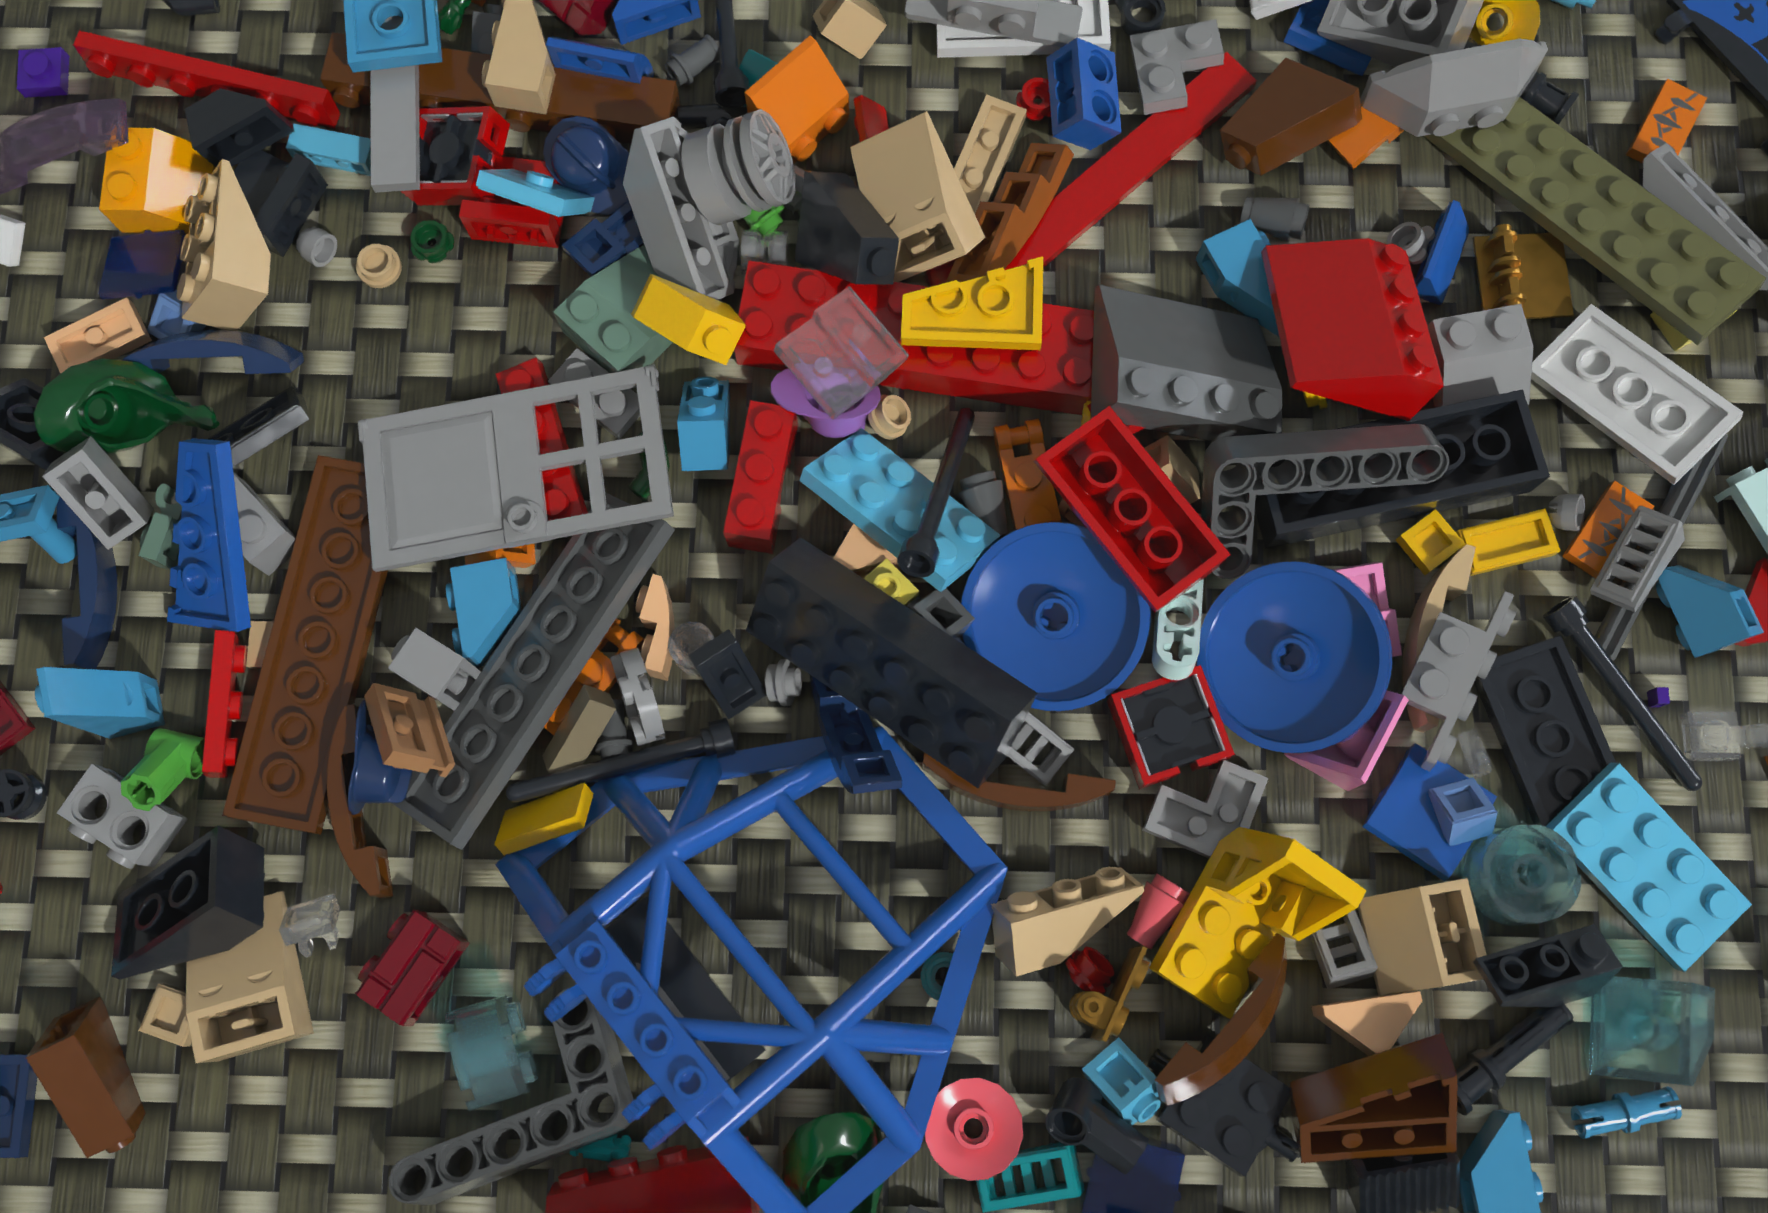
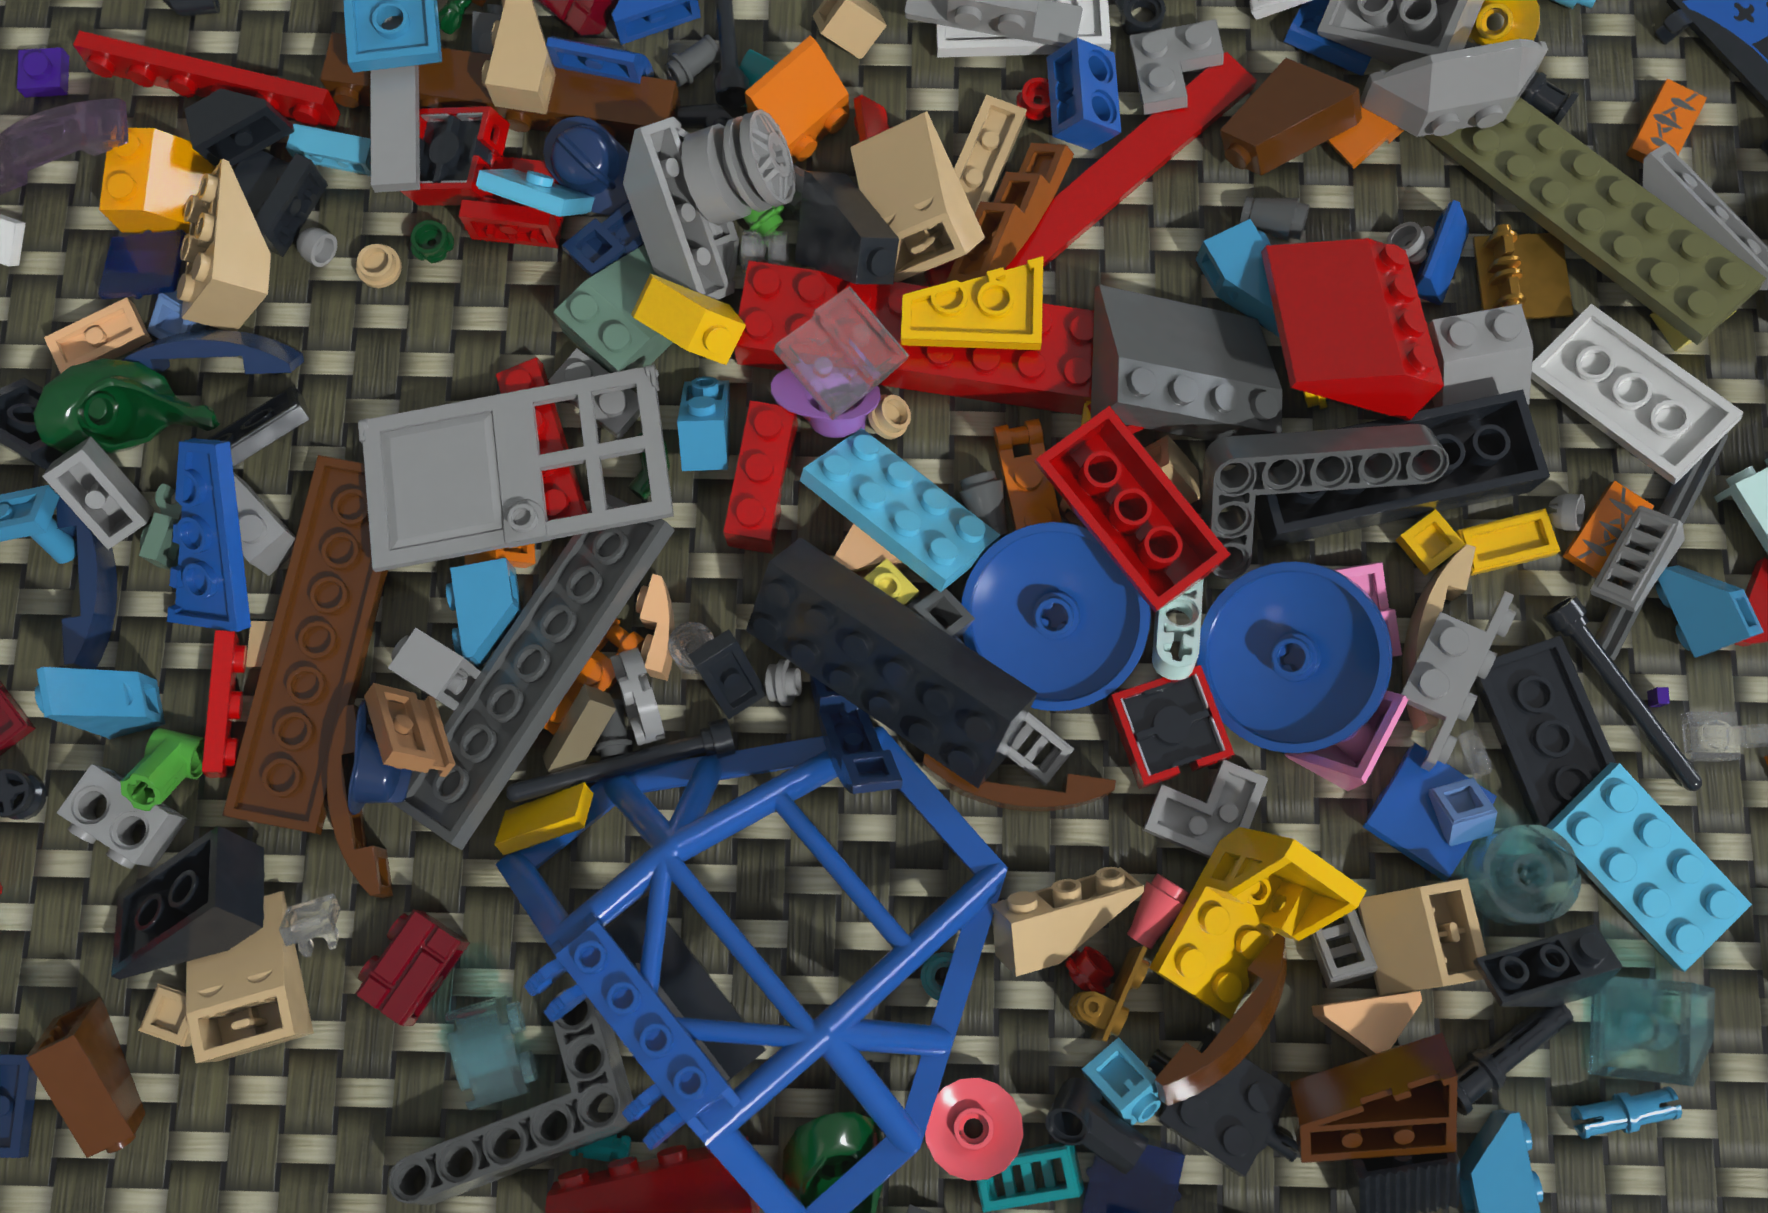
(920, 551): black piece -> none

